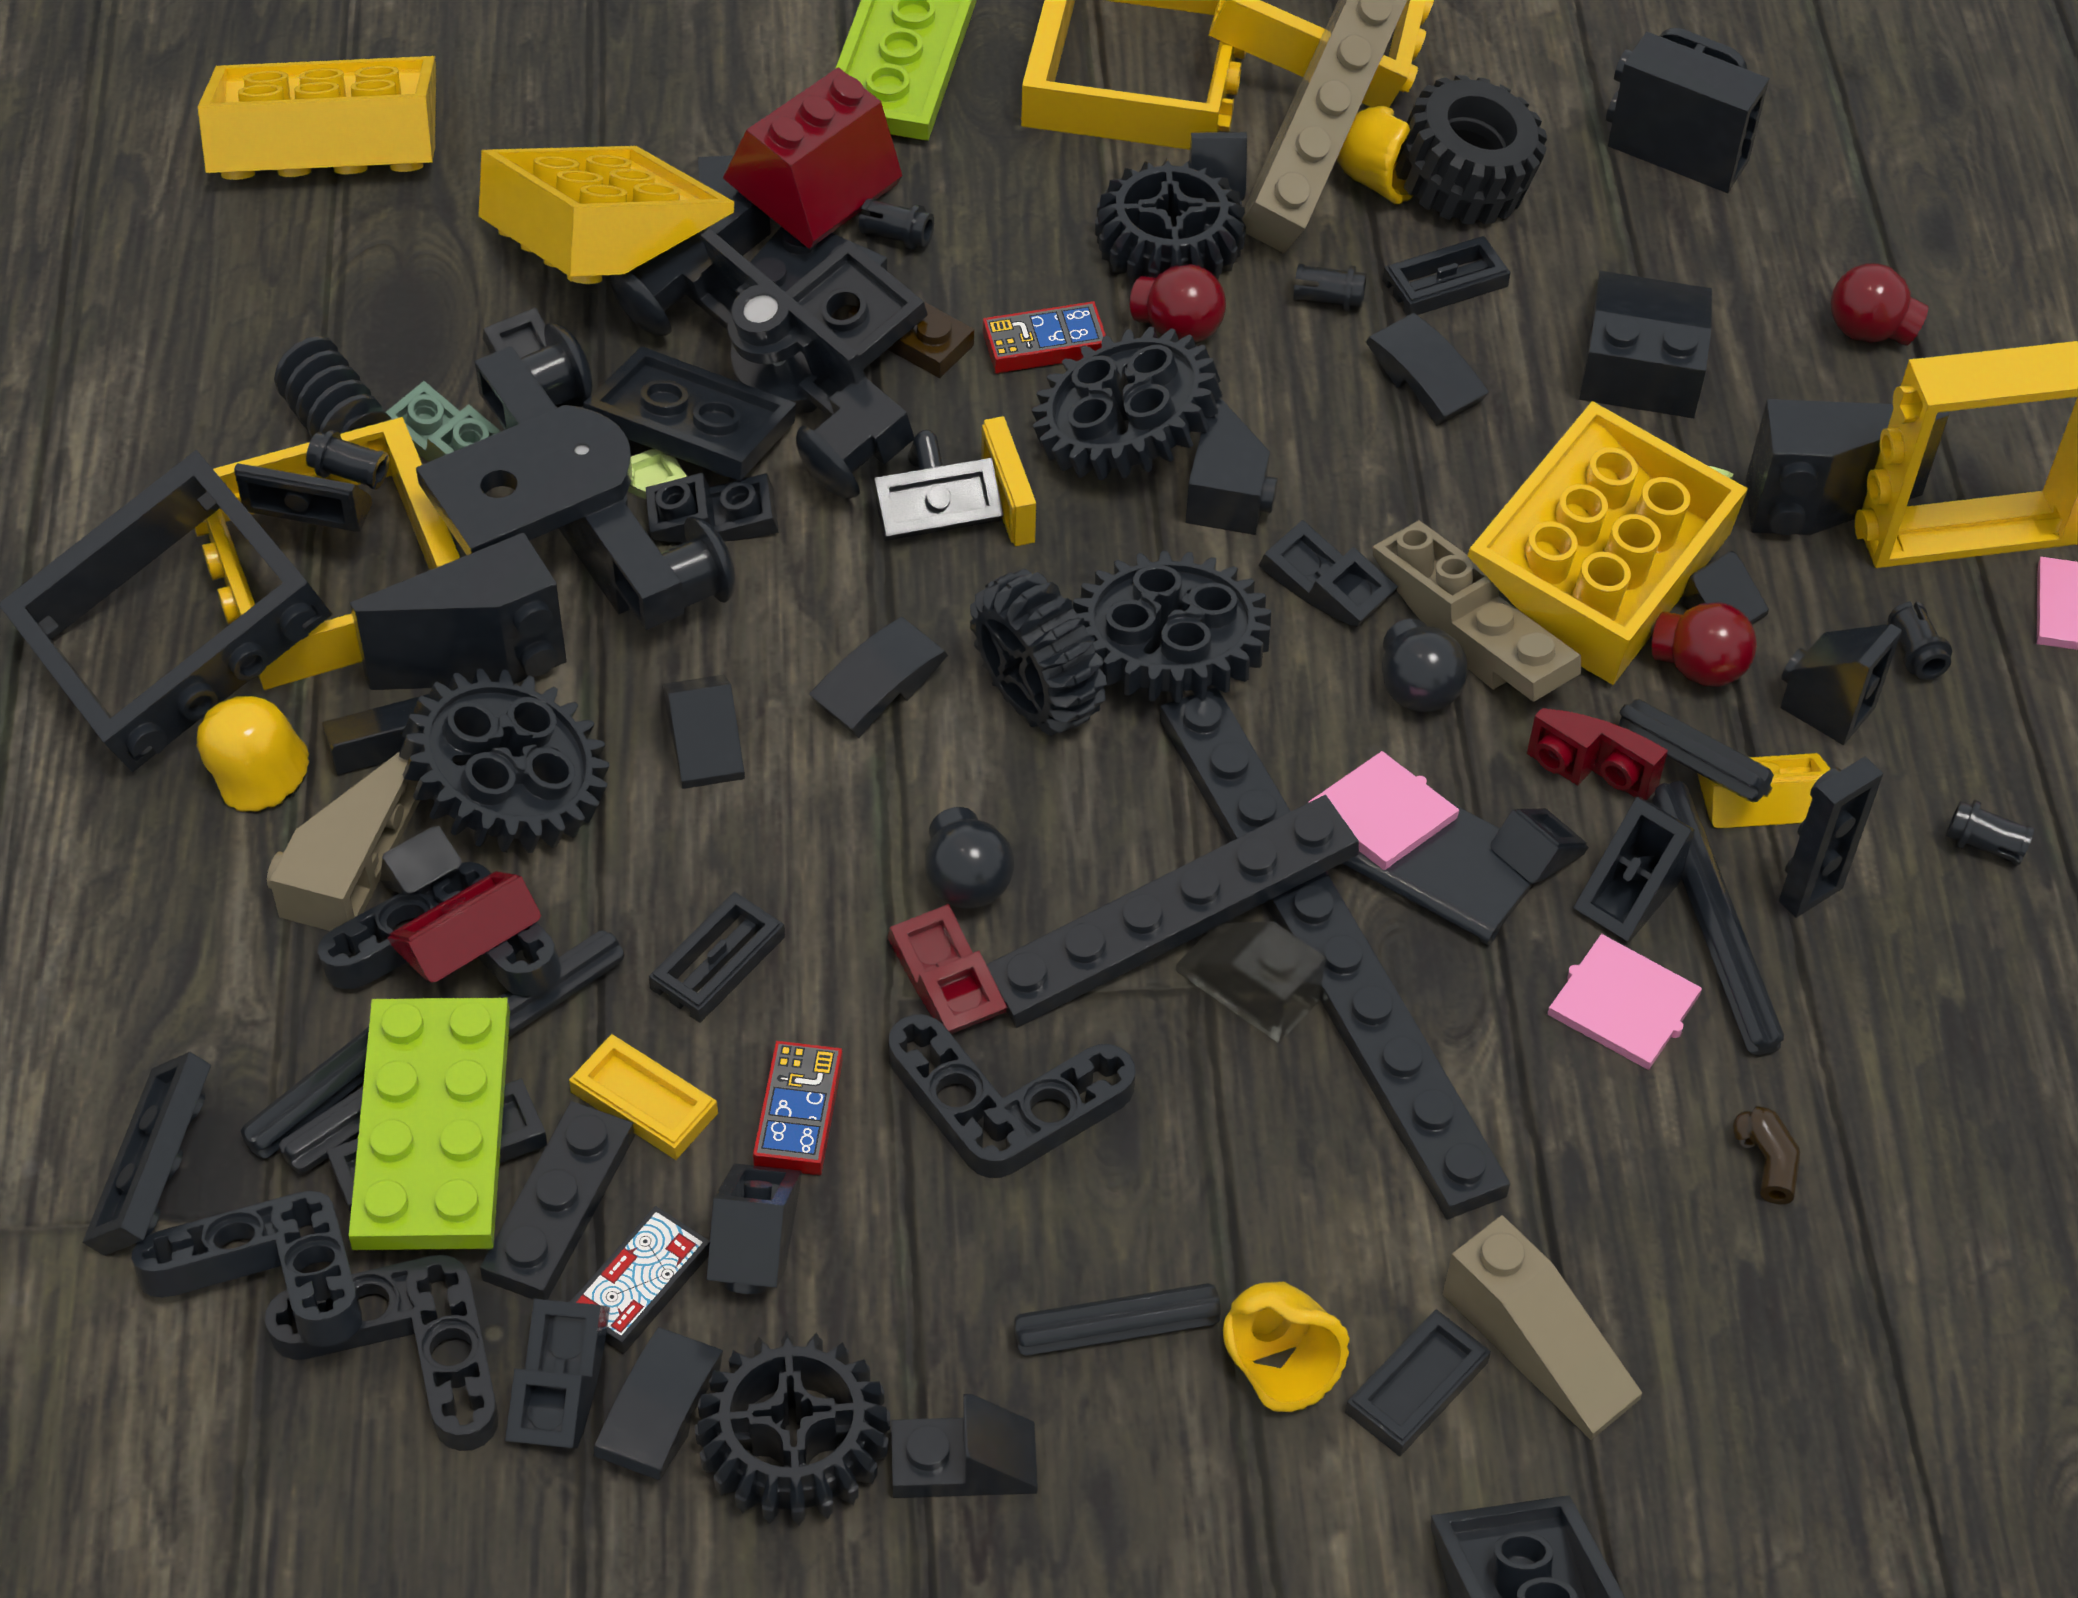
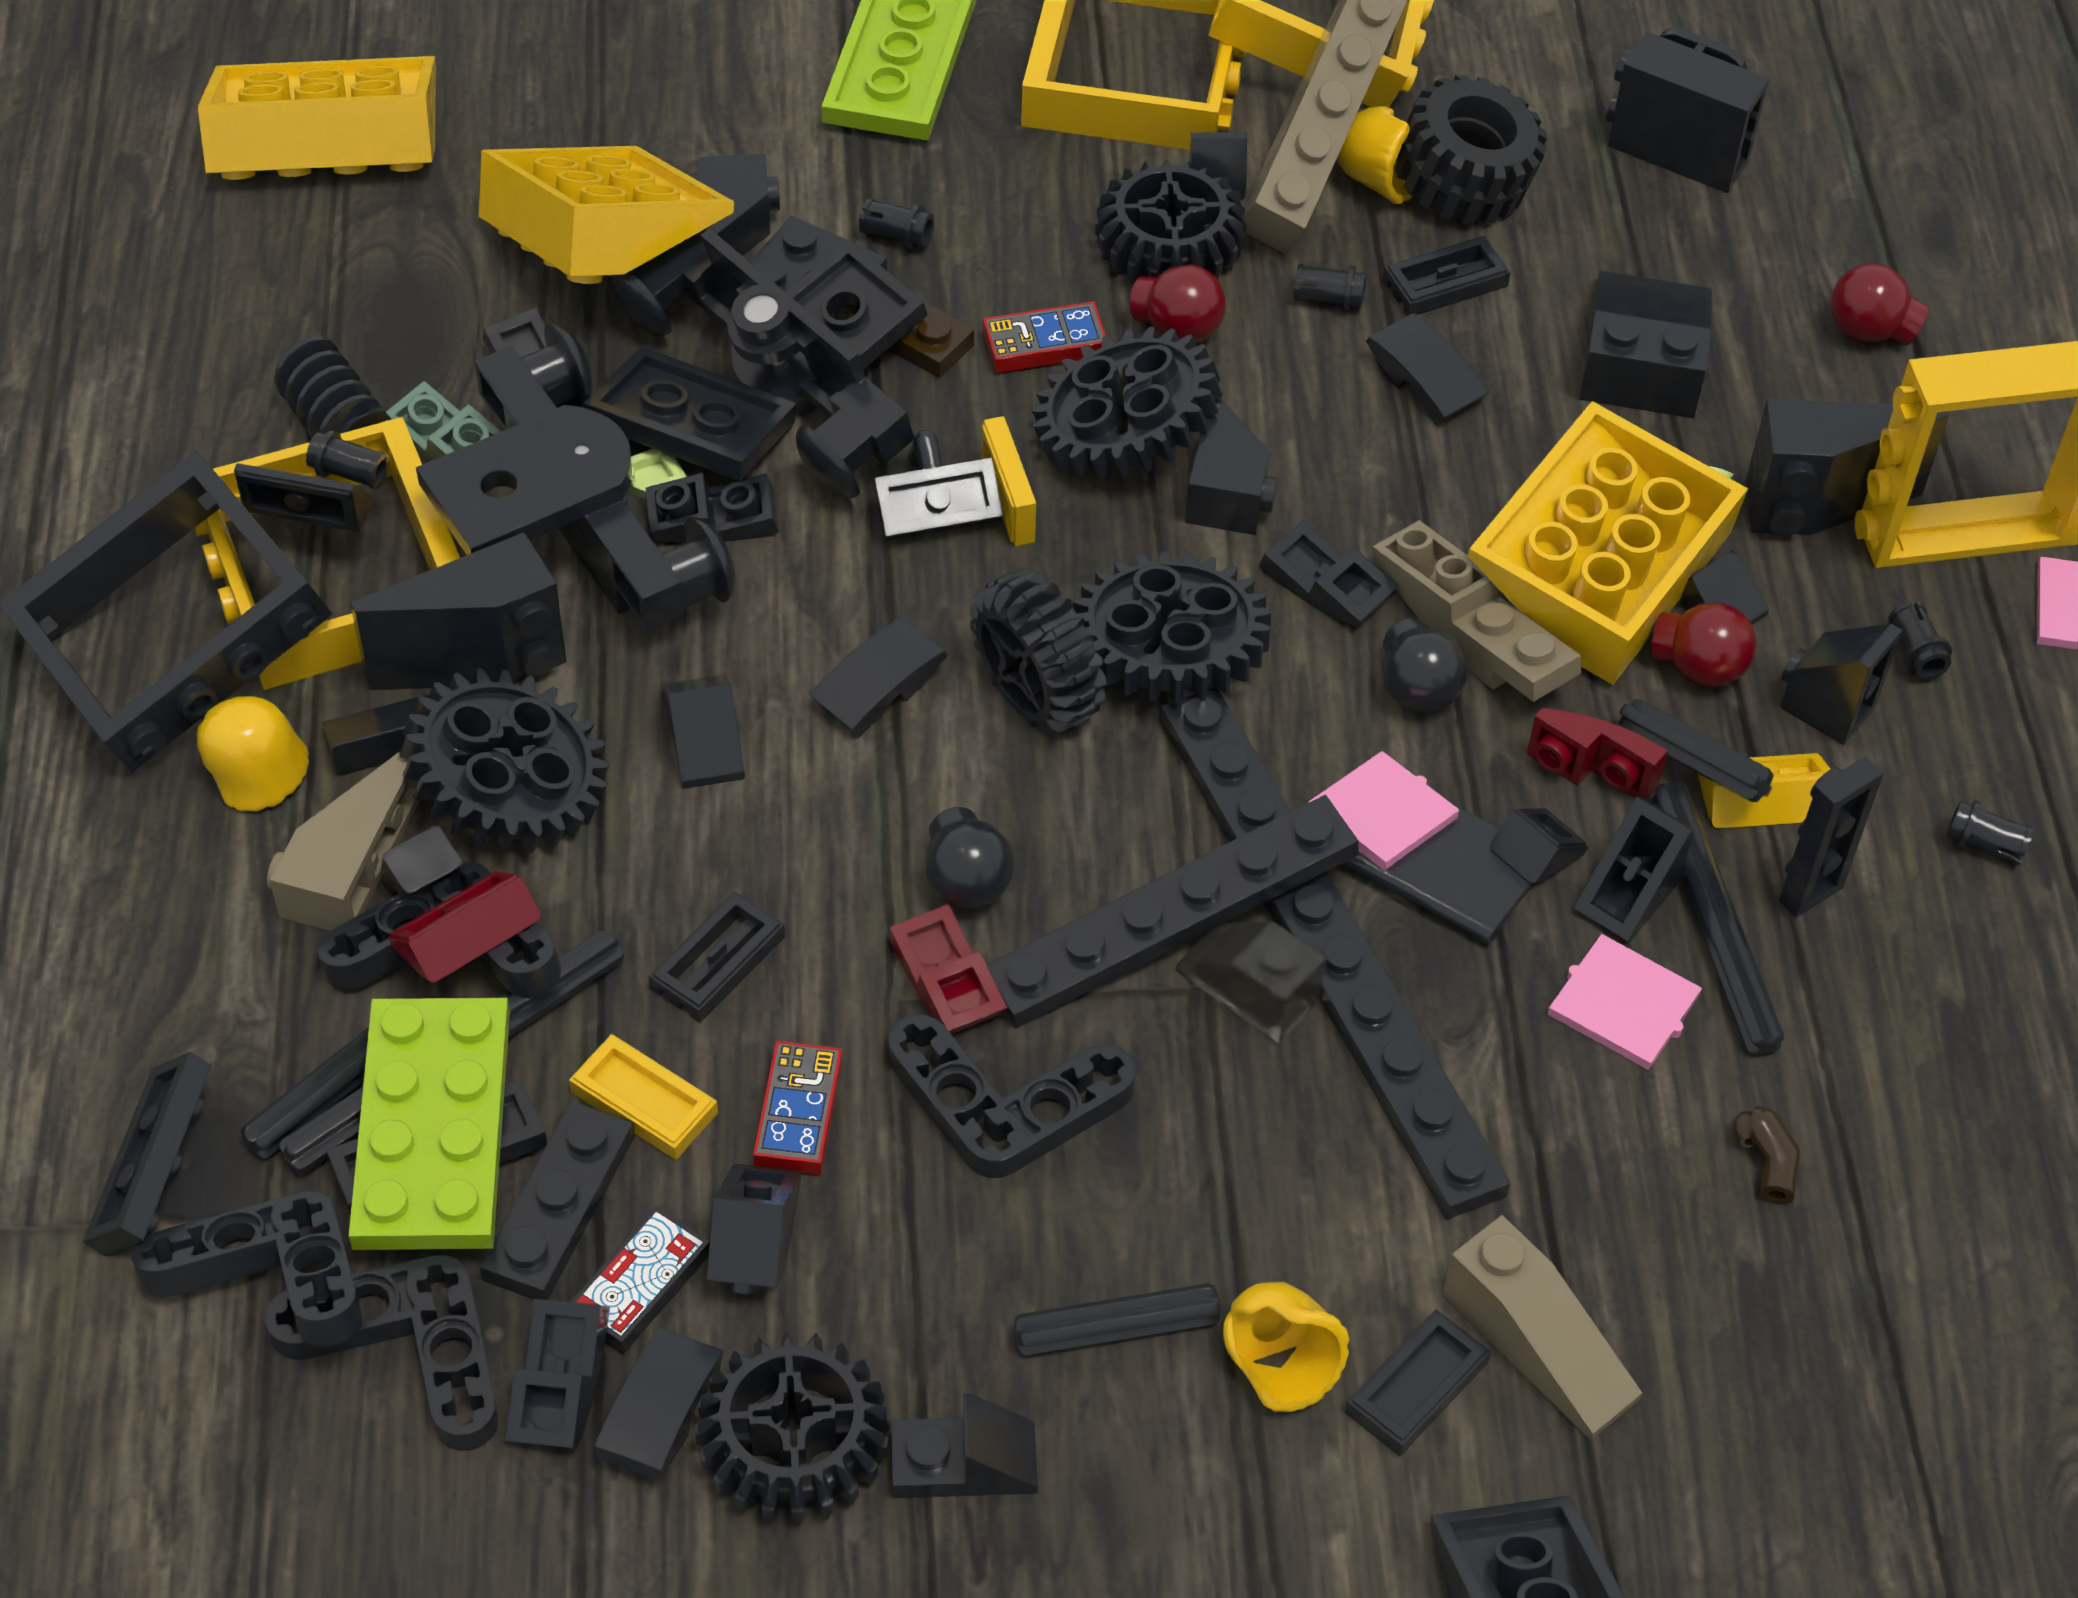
(817, 158): dark red slope -> none

